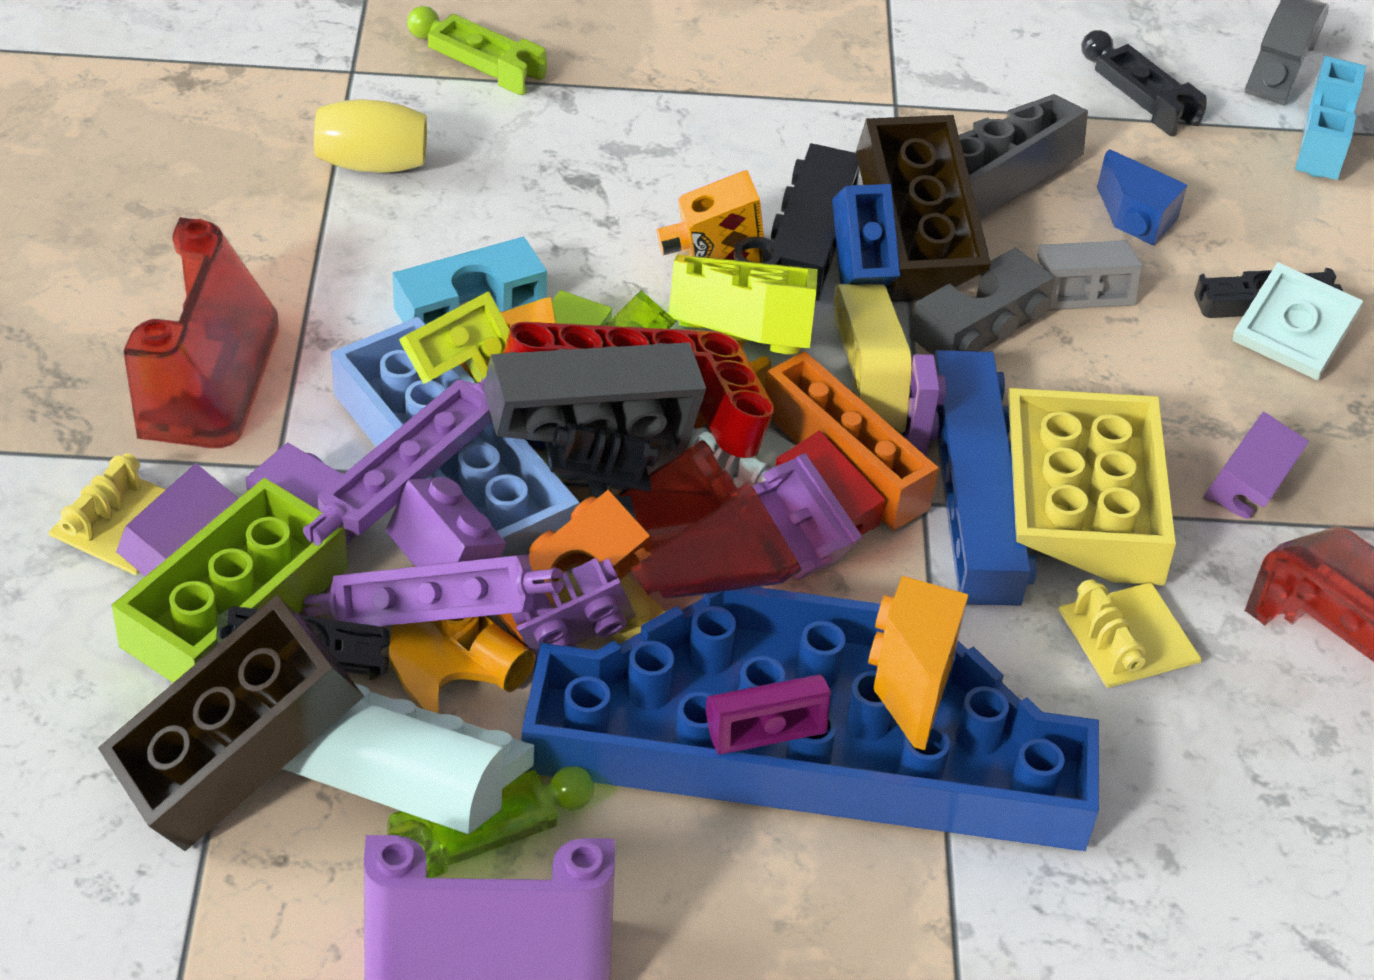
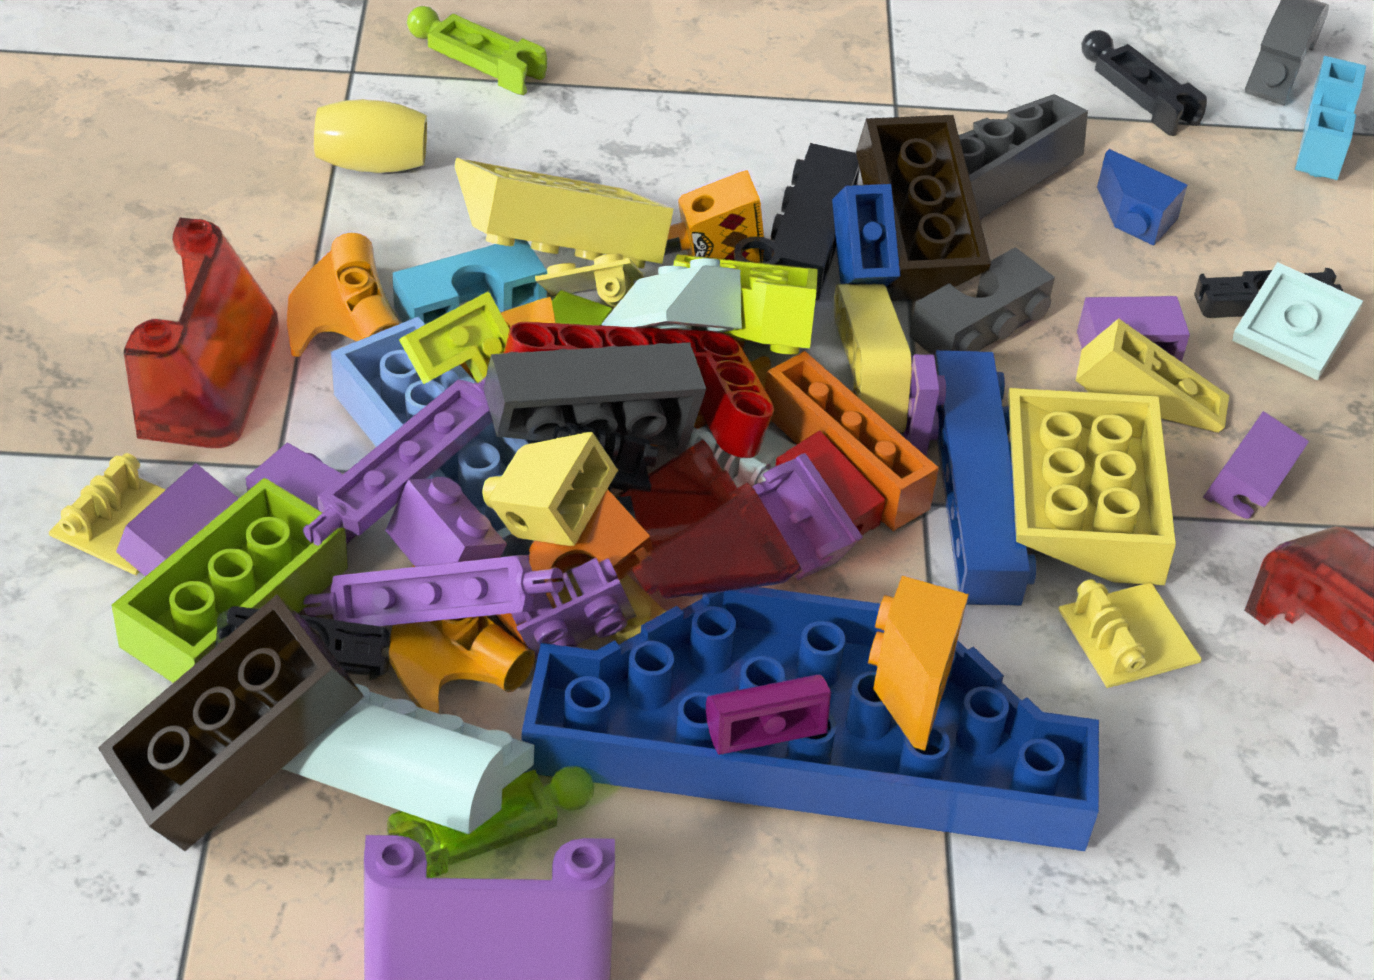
(339, 296): none -> light orange pin
(551, 488): none -> light yellow torso
(563, 213): none -> light yellow slope
(610, 276): none -> light yellow hinge
(683, 299): none -> light aqua slope
(1091, 274): light grey hinge -> none
(1131, 364): none -> light yellow slope
(1152, 316): none -> medium lavender brick

